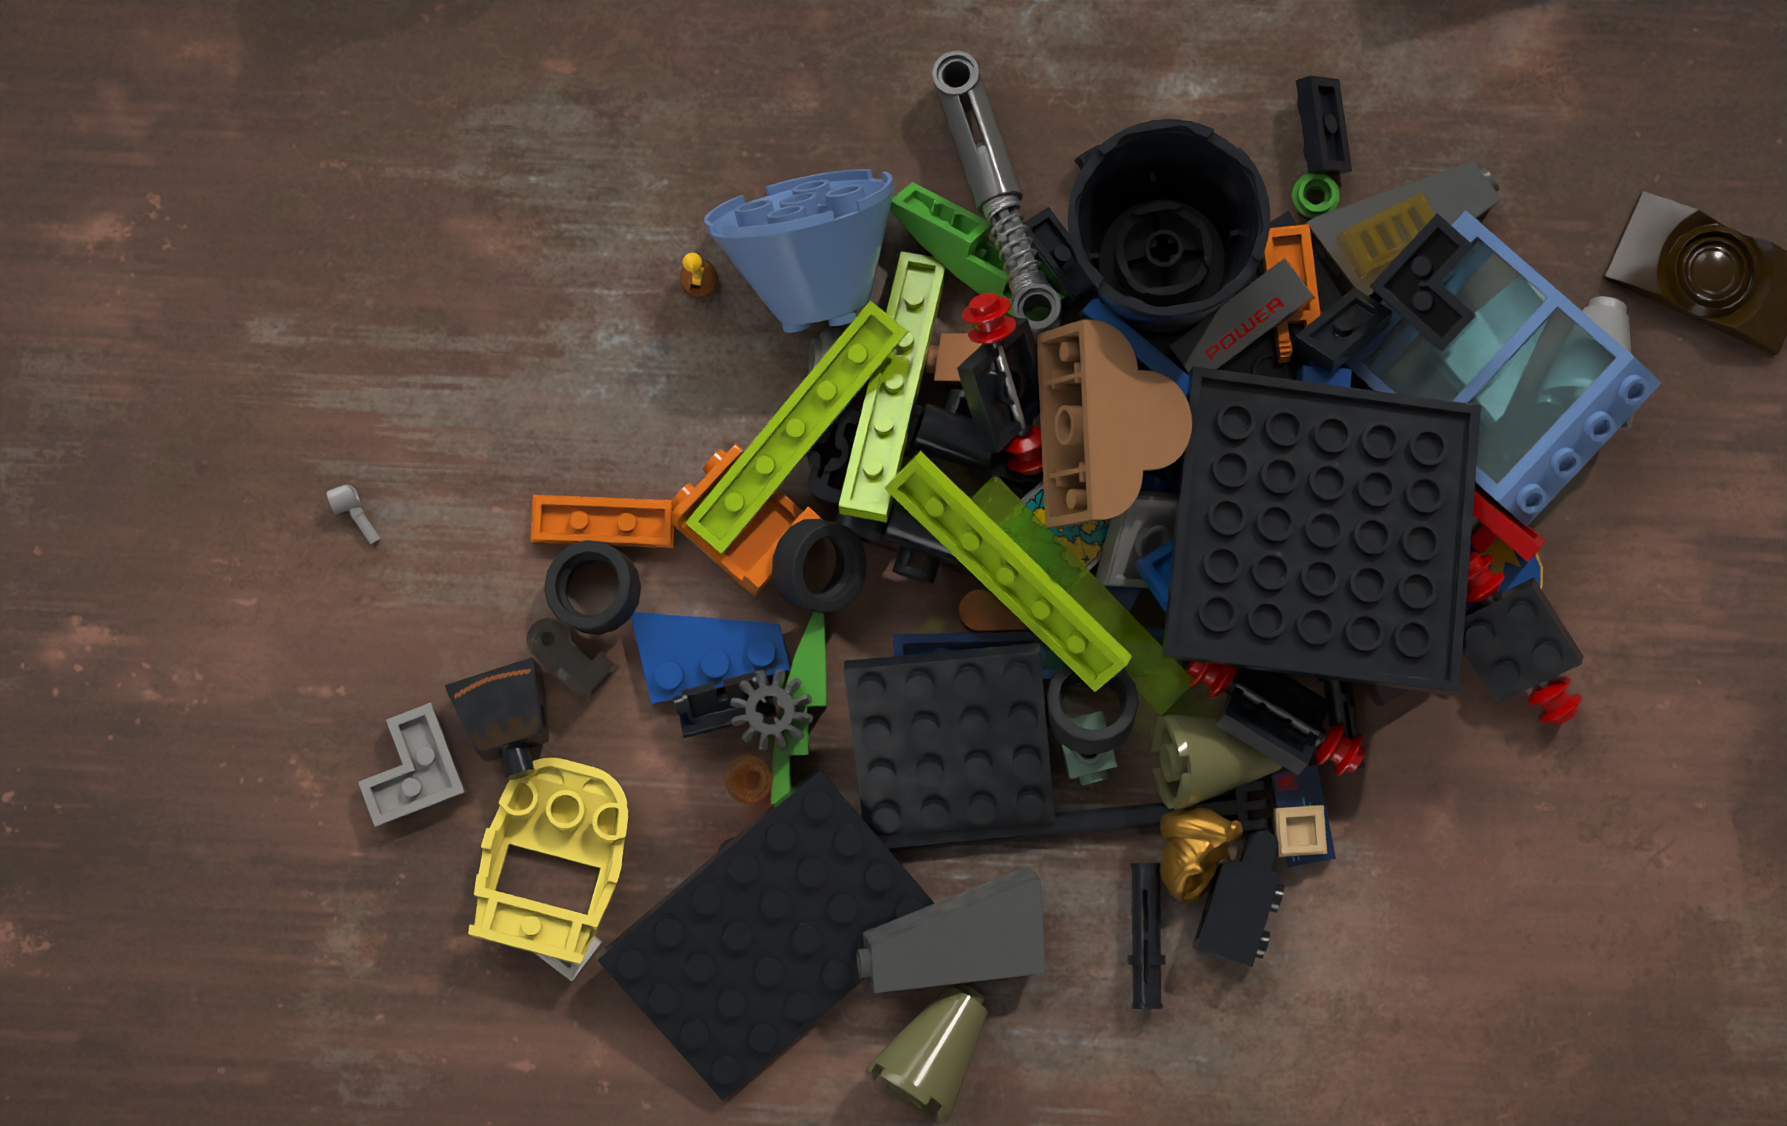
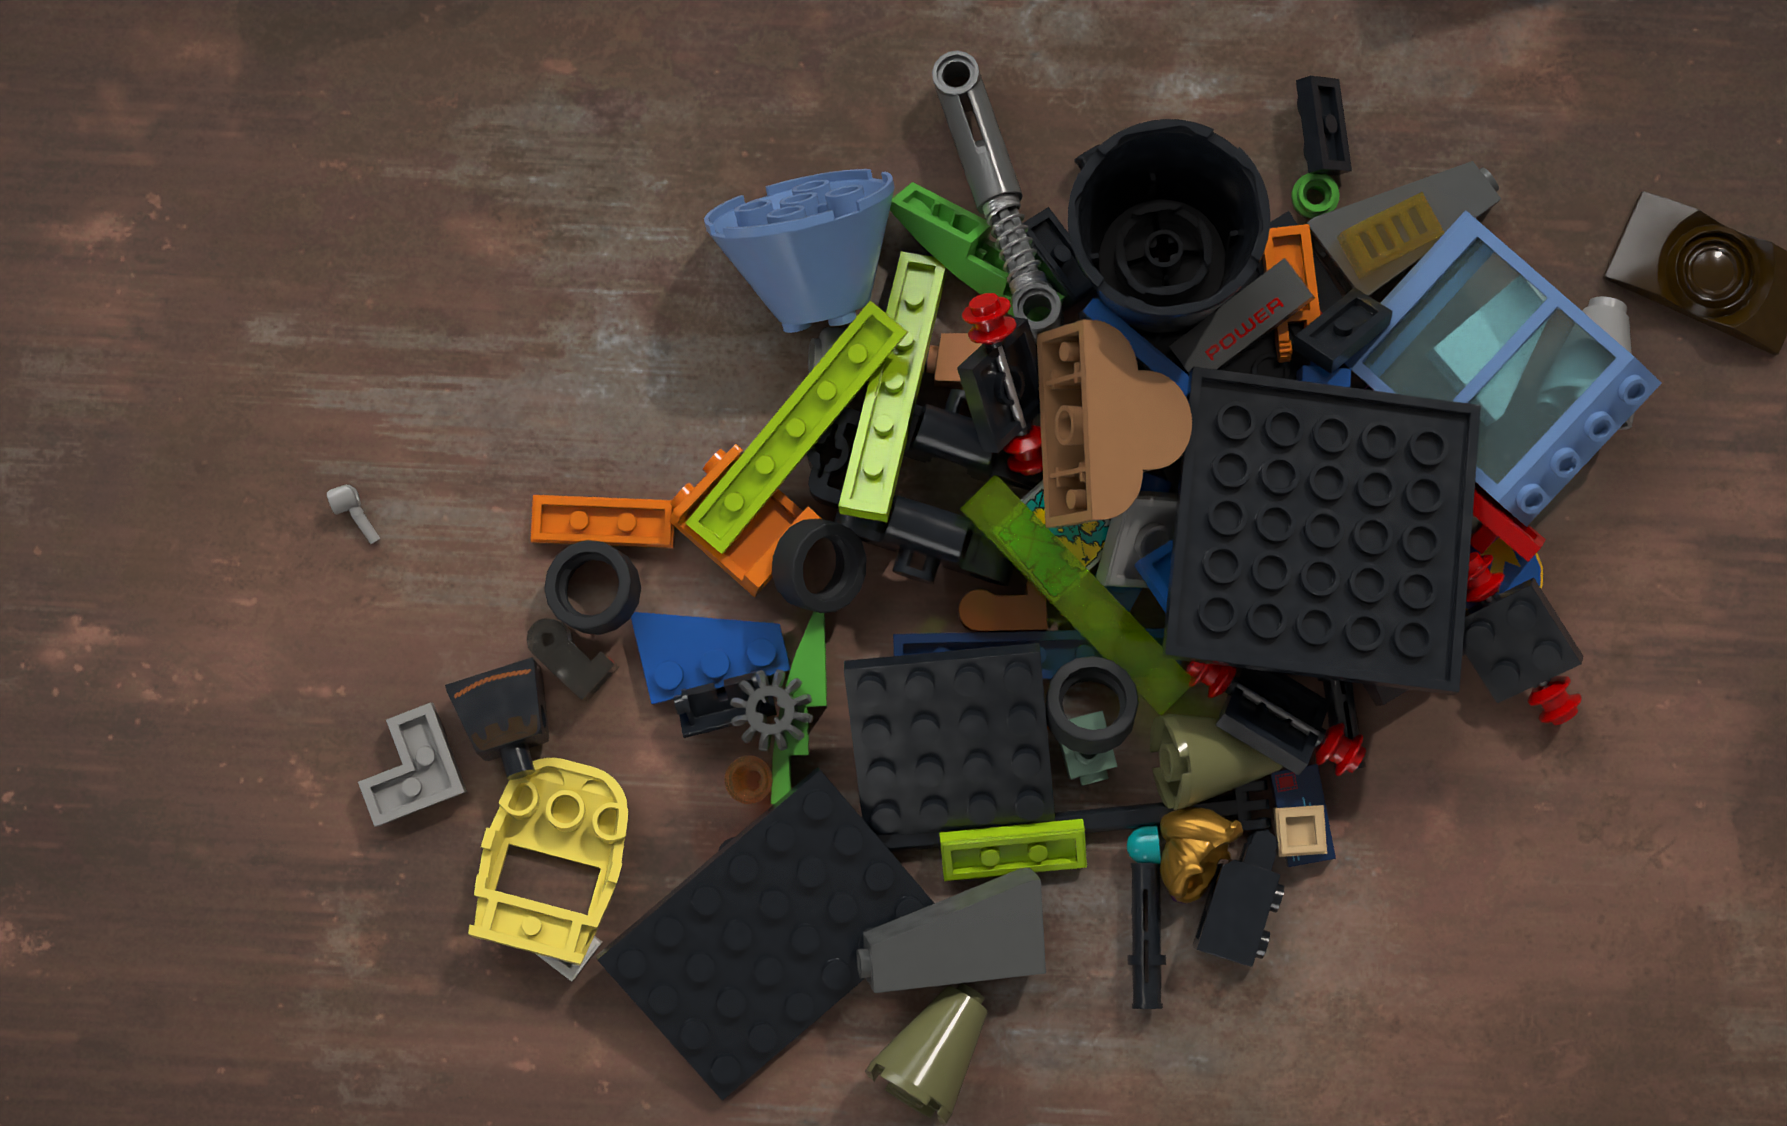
(694, 274): dark orange hinge -> none
(1008, 571): lime plate -> none
(1009, 848): none -> lime tile
(1144, 845): none -> teal hinge
(1416, 282): black brick -> none

